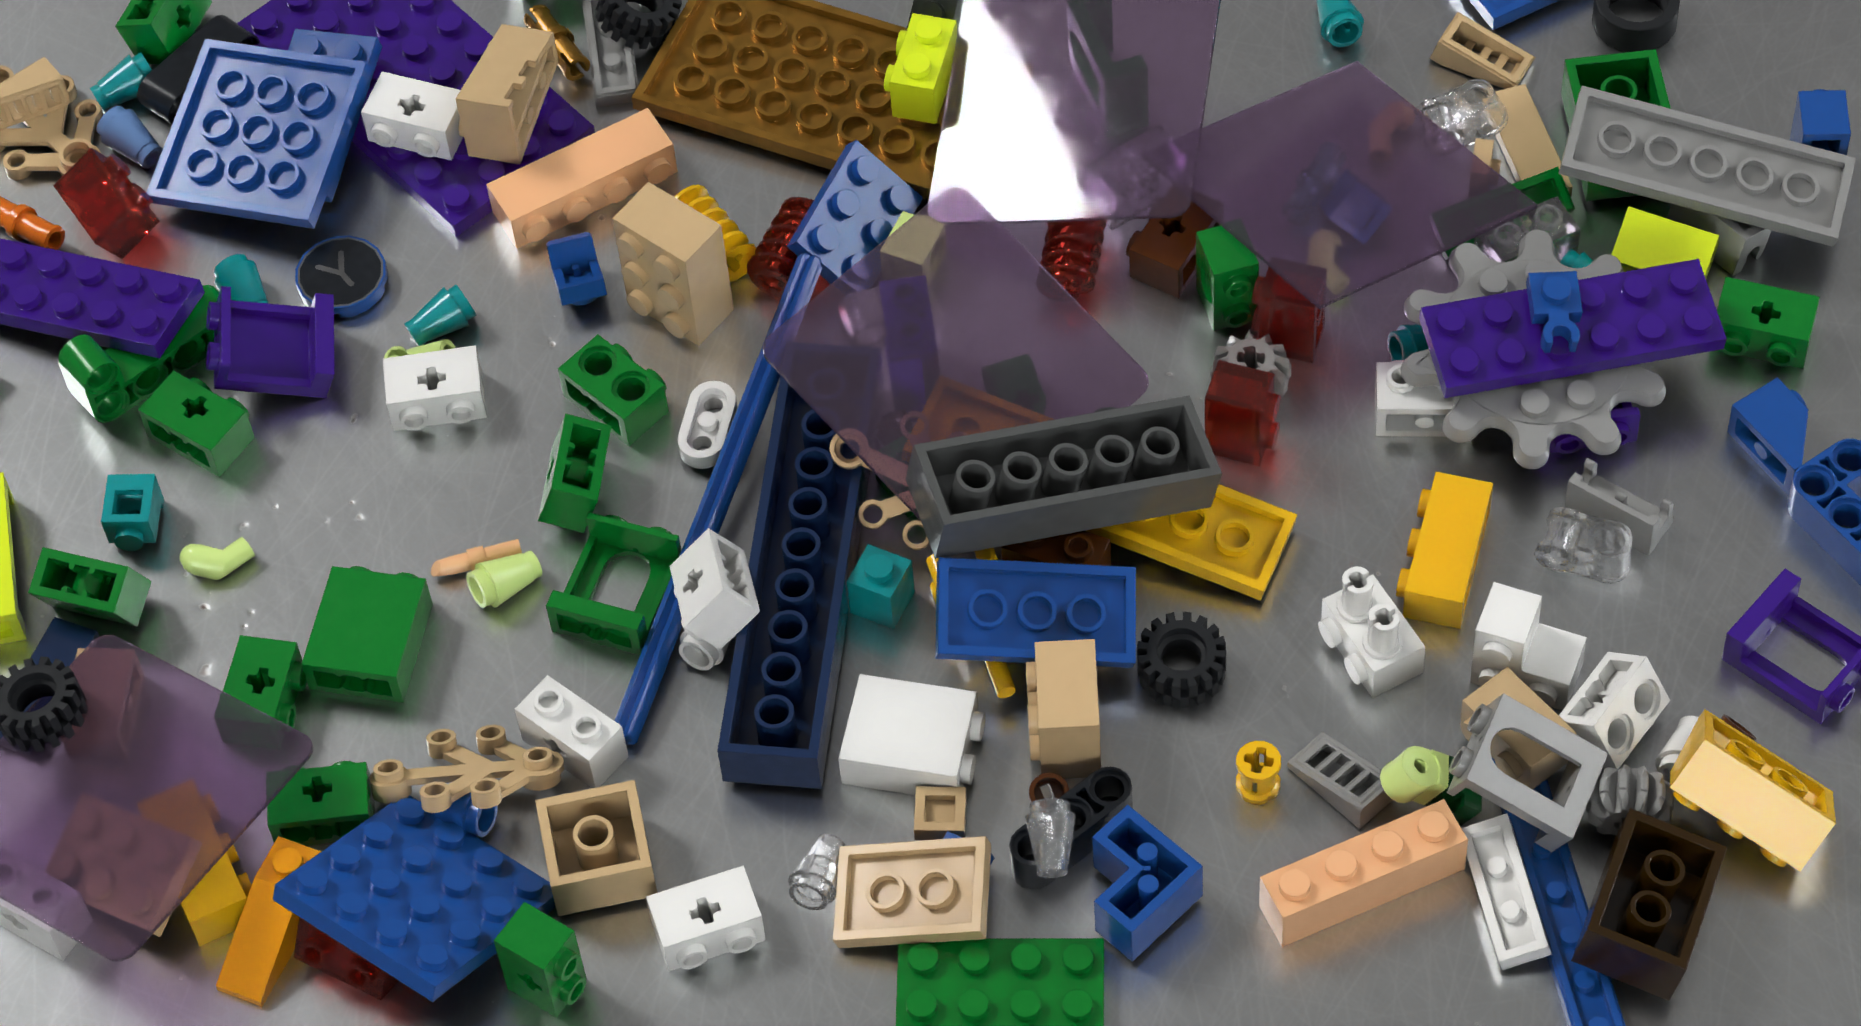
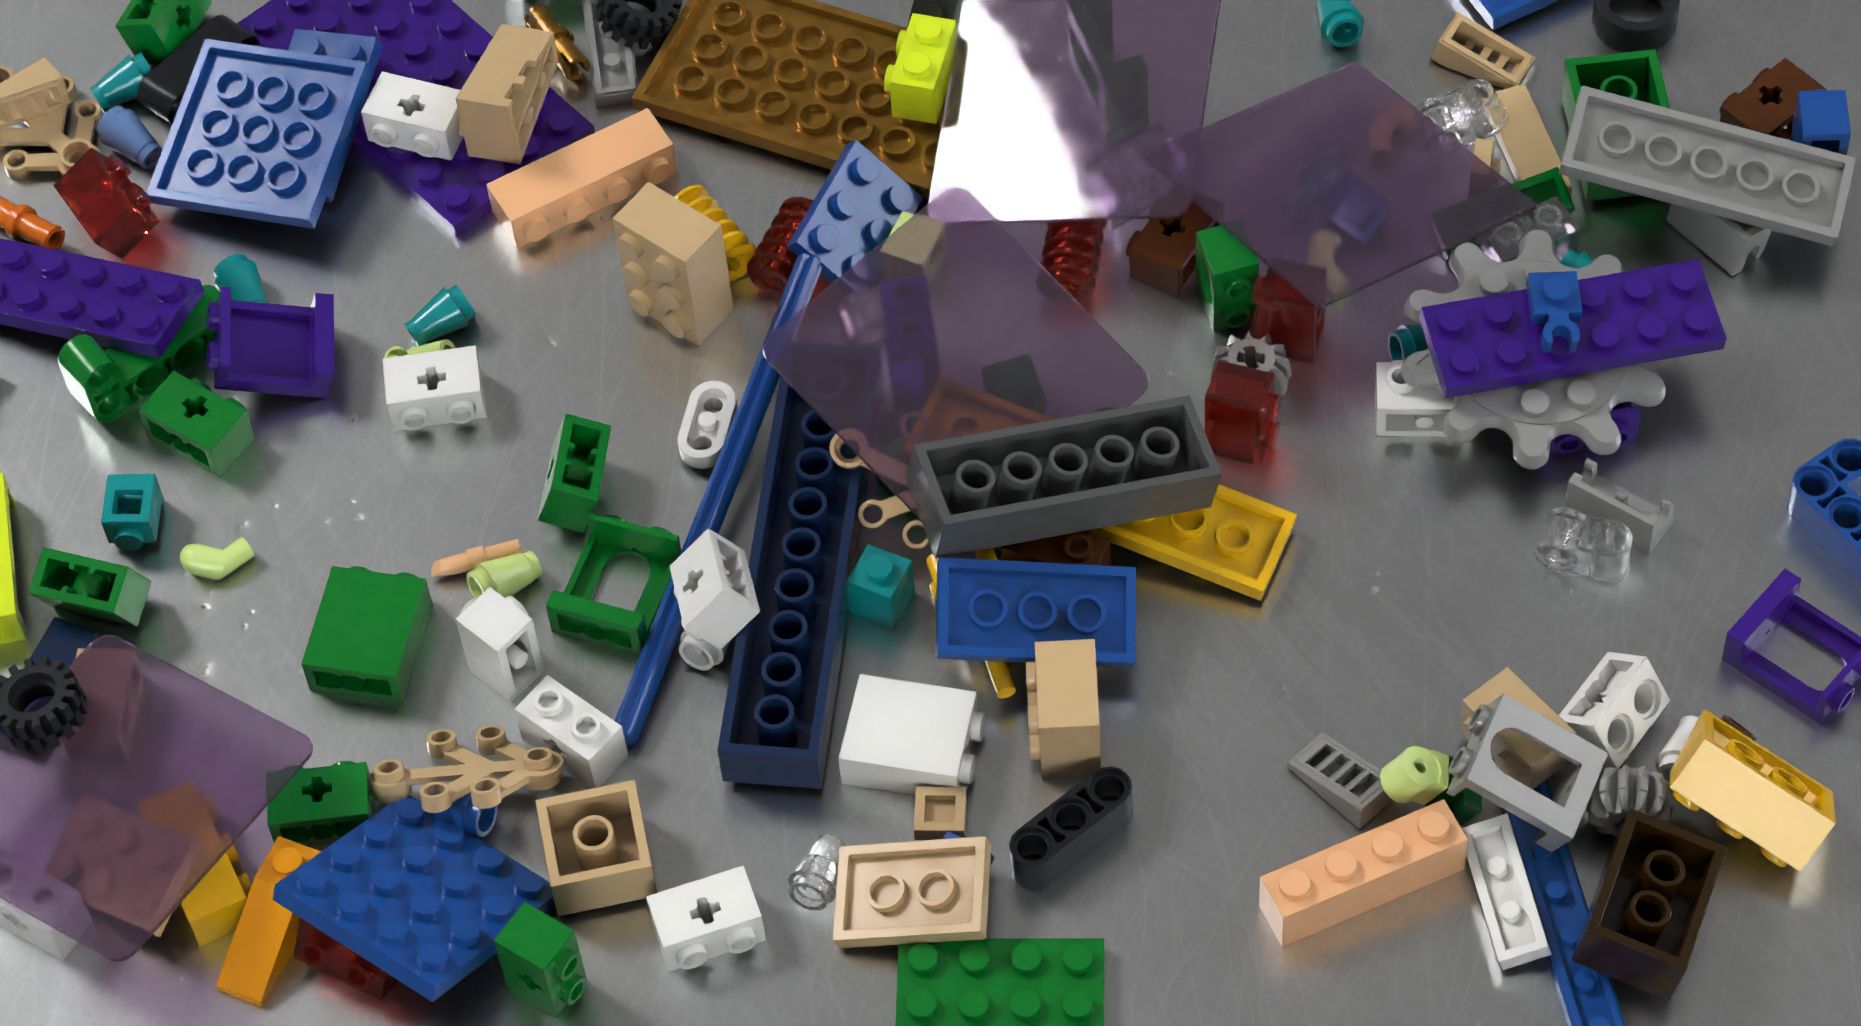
(267, 676): green brick -> none
(343, 267): black tile -> none
(500, 643): none -> white brick
(576, 269): blue bracket -> none
(609, 395): green brick -> none
(1051, 835): clear cone -> none
(1056, 784): reddish brown hinge -> none
(1150, 882): blue brick -> none
(1181, 683): black tyre -> none
(1267, 773): yellow bush -> none
(1371, 633): white brick -> none
(1445, 549): yellow brick -> none
(1537, 653): white brick -> none
(1656, 241): neon yellow brick -> none
(1767, 322): green brick -> none
(1769, 101): none -> reddish brown brick
(1772, 430): blue slope -> none

